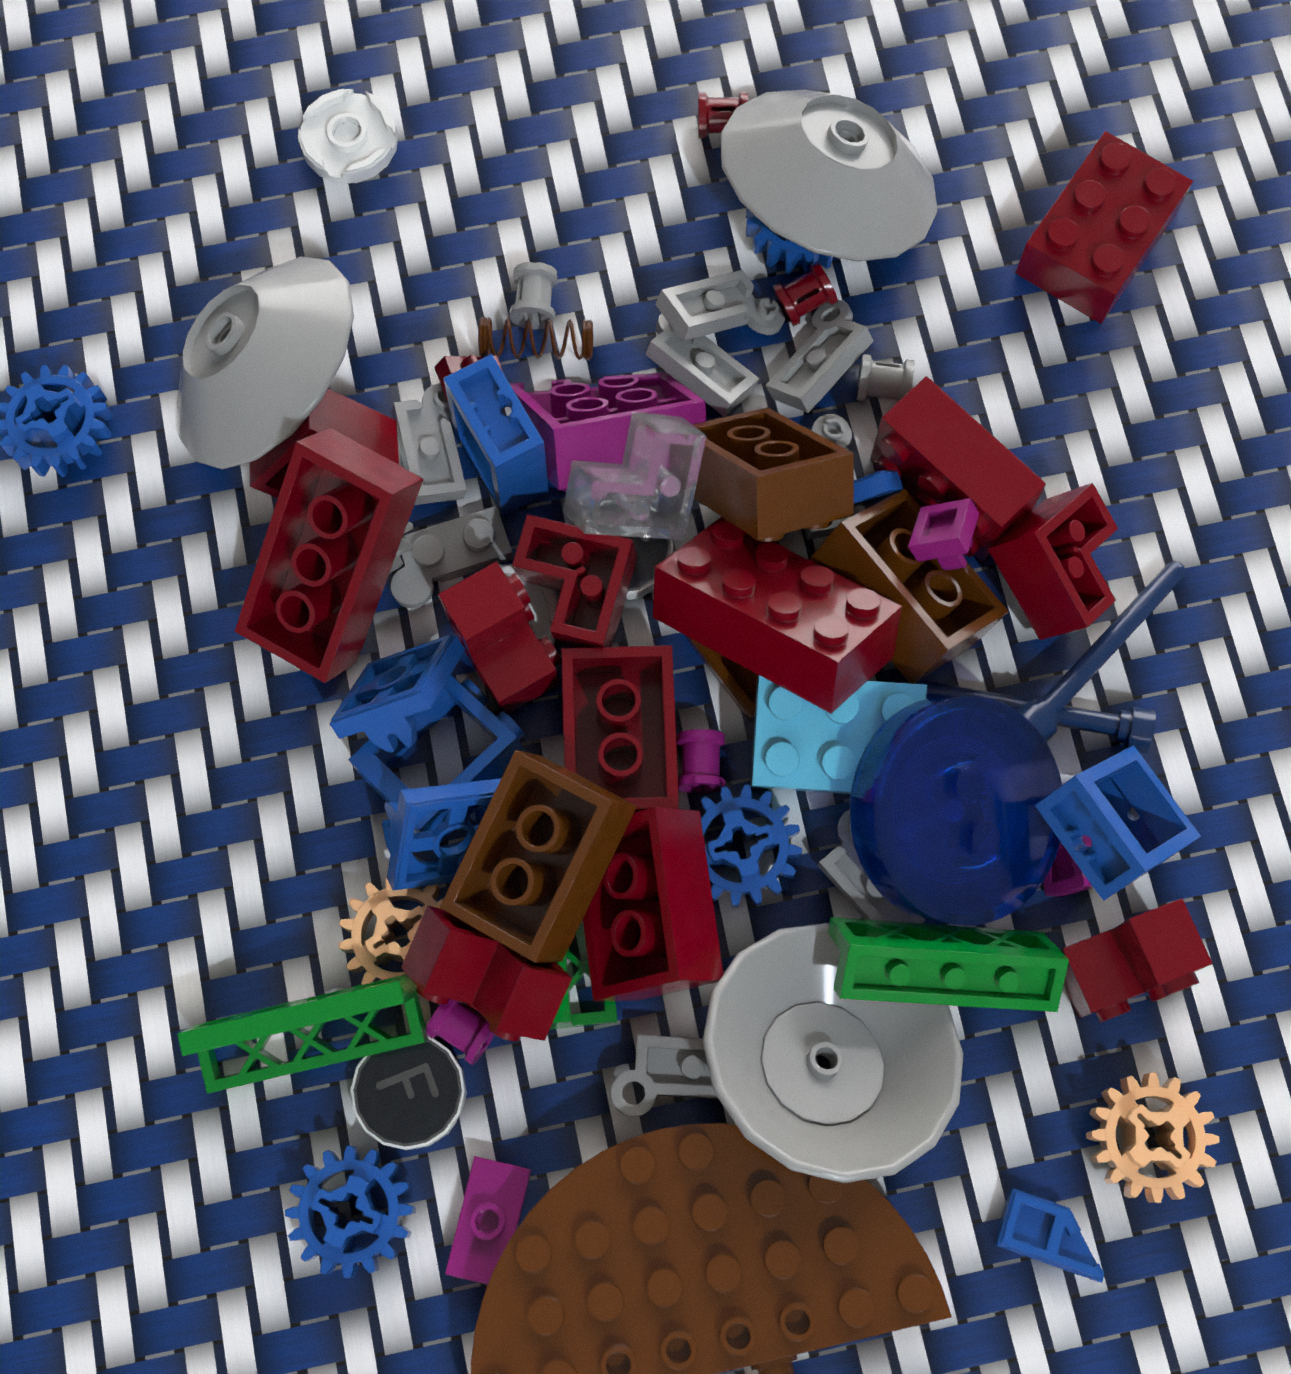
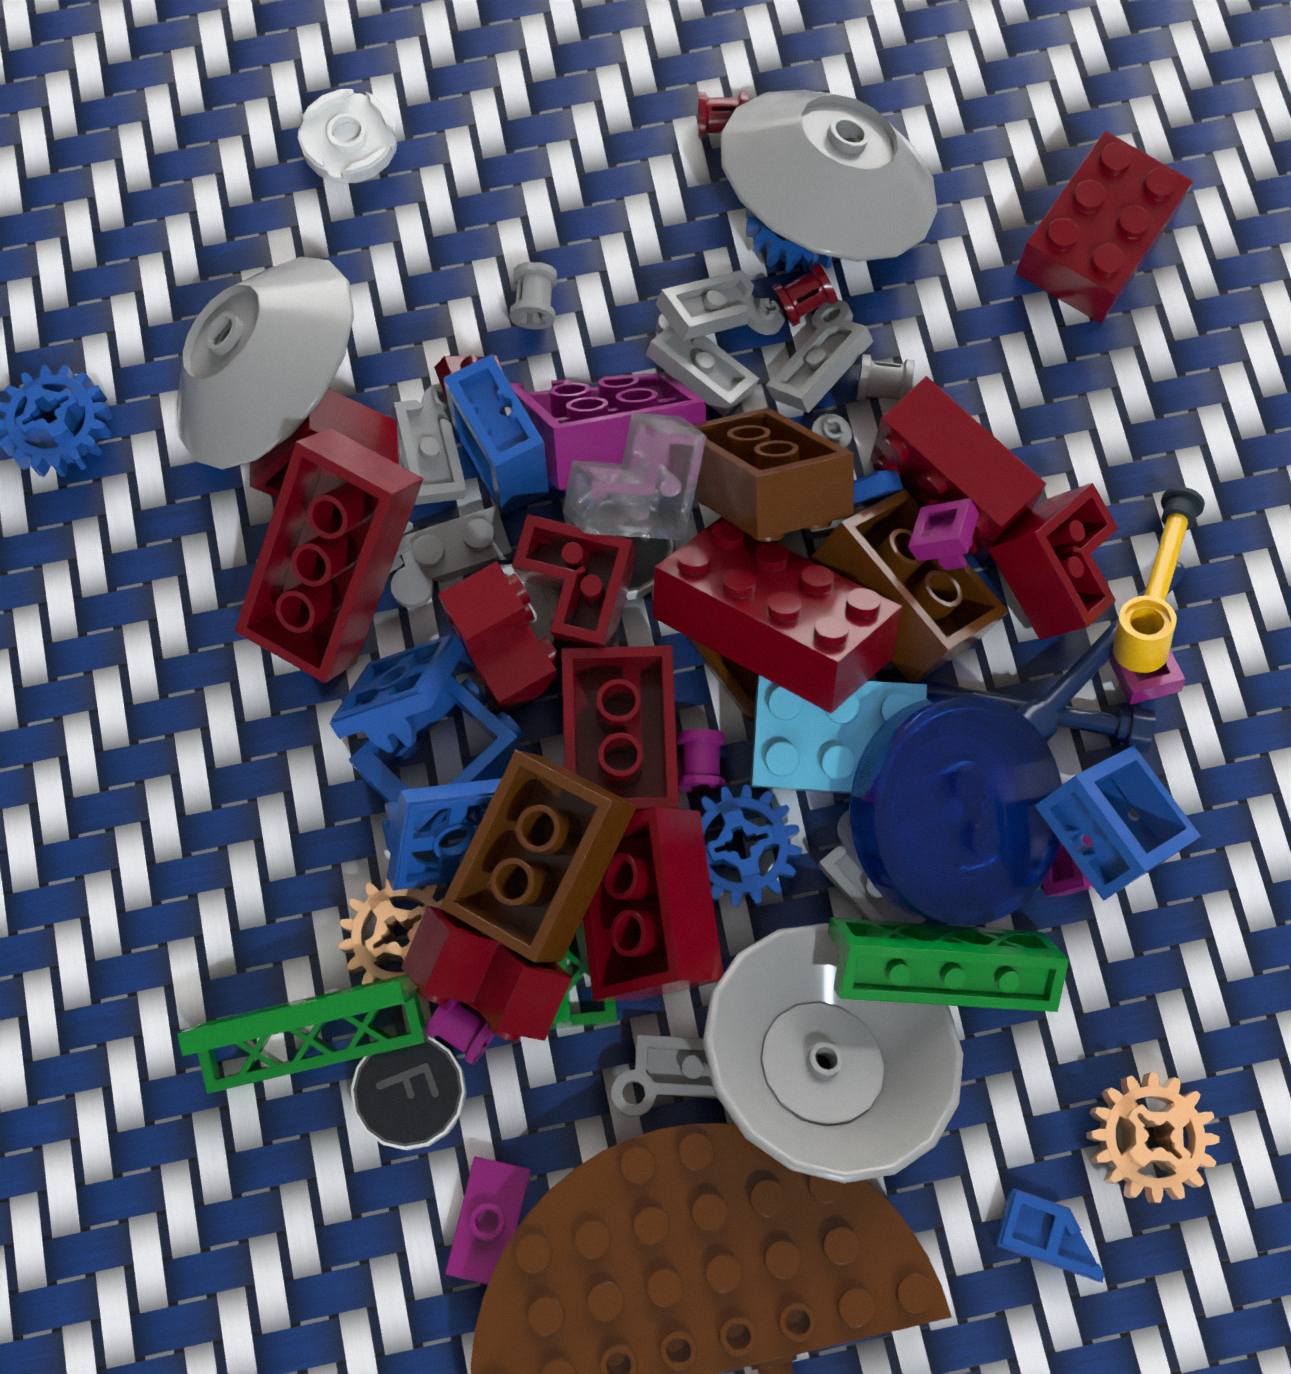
(340, 1237): blue gear -> none
(486, 346): reddish brown piece -> none
(1140, 956): dark red brick -> none
(1148, 621): none -> yellow piece
(1151, 685): none -> magenta tile

